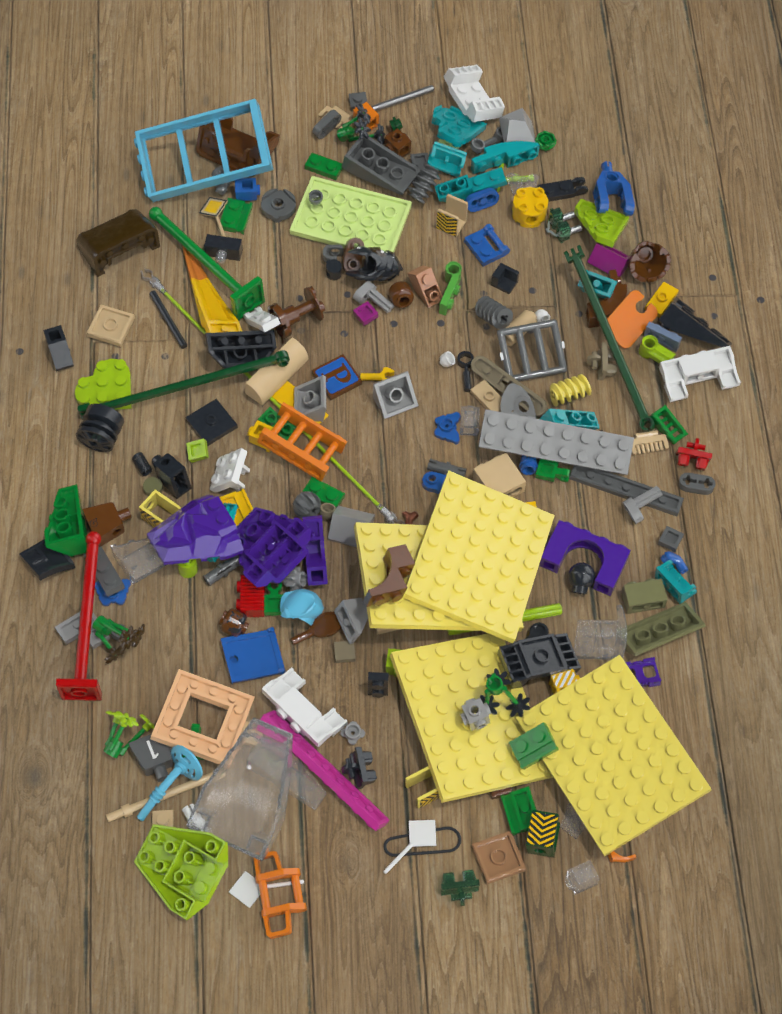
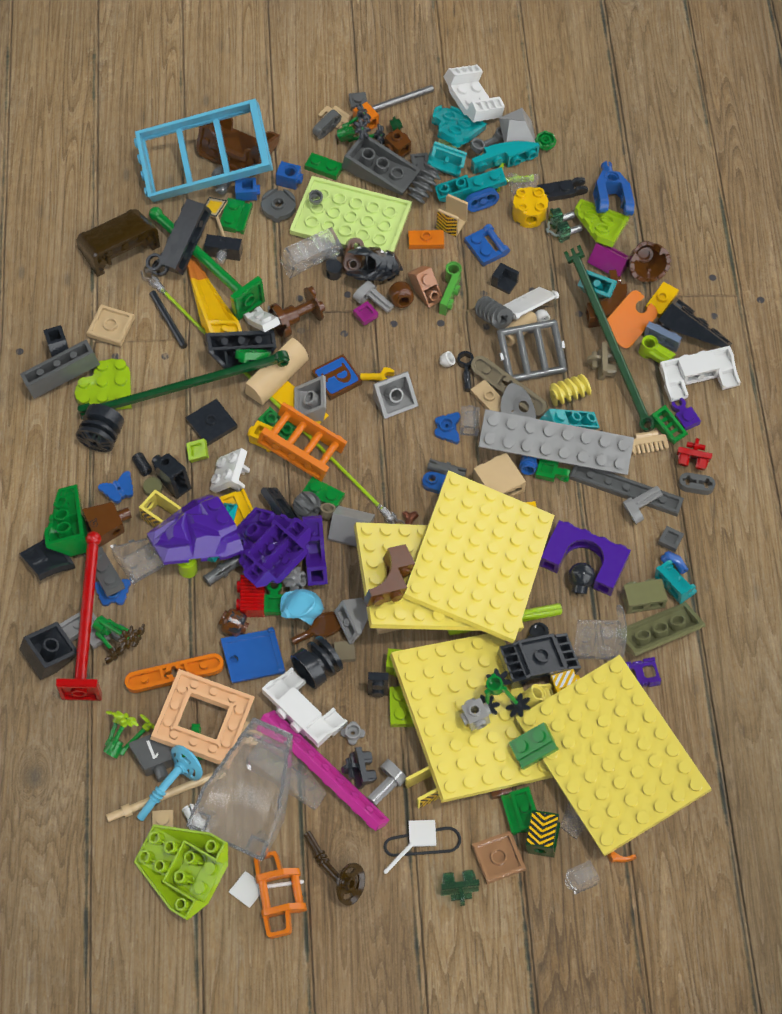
(48, 650): none -> black slope
(60, 369): none -> dark grey brick
(124, 484): none -> blue animal
(154, 677): none -> orange piece
(182, 240): none -> black hinge
(246, 355): none -> green plate
(277, 502): none -> black hinge
(289, 175): none -> blue brick
(310, 252): none -> clear wedge
(316, 662): none -> black wheel
(345, 881): none -> dark brown dish
(395, 778): none -> light grey piece
(399, 710): none -> lime plate
(426, 239): none -> orange plate
(530, 301): none -> white door
(538, 693): none -> light yellow piece
(685, 416): none -> dark purple plate

